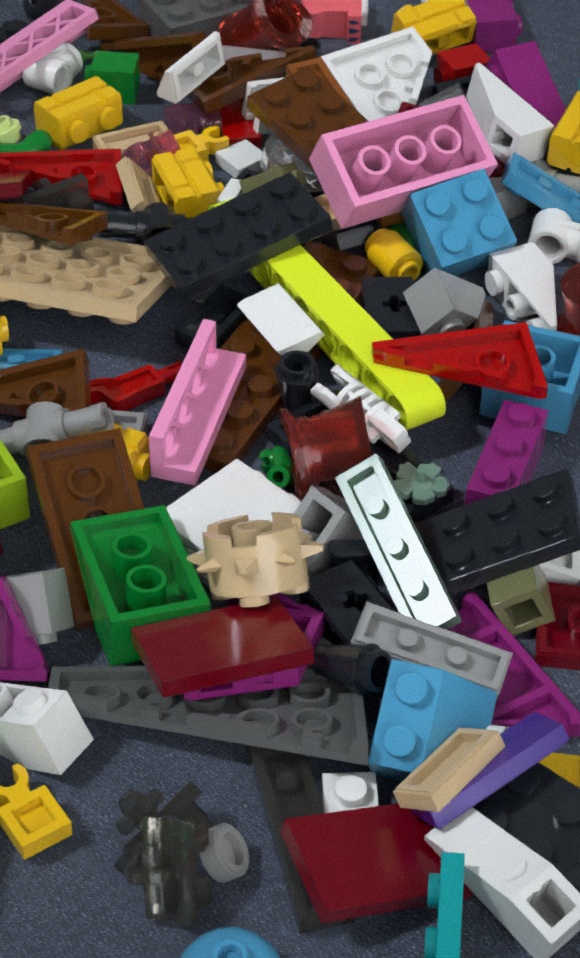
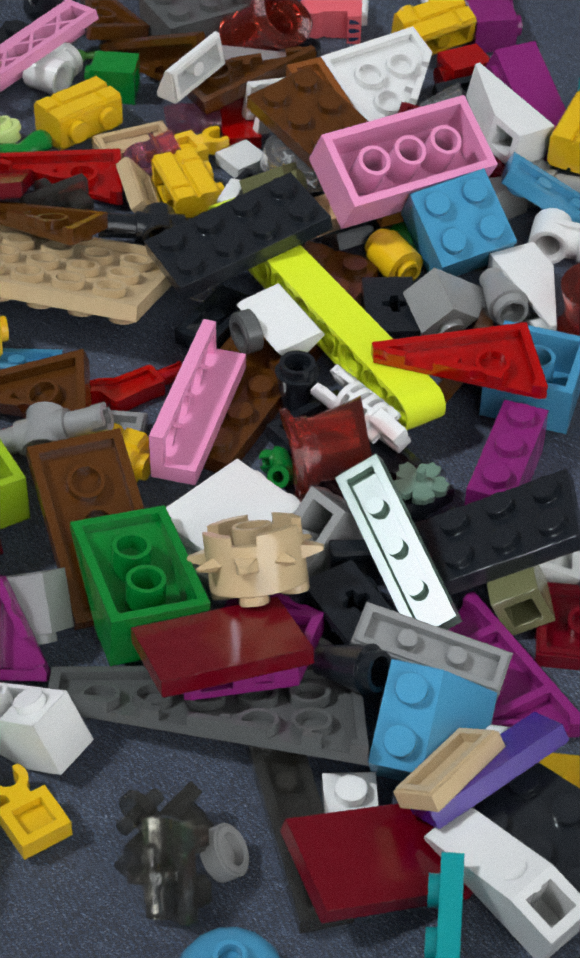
(246, 332): none -> dark grey tile
(503, 297): none -> light grey cone

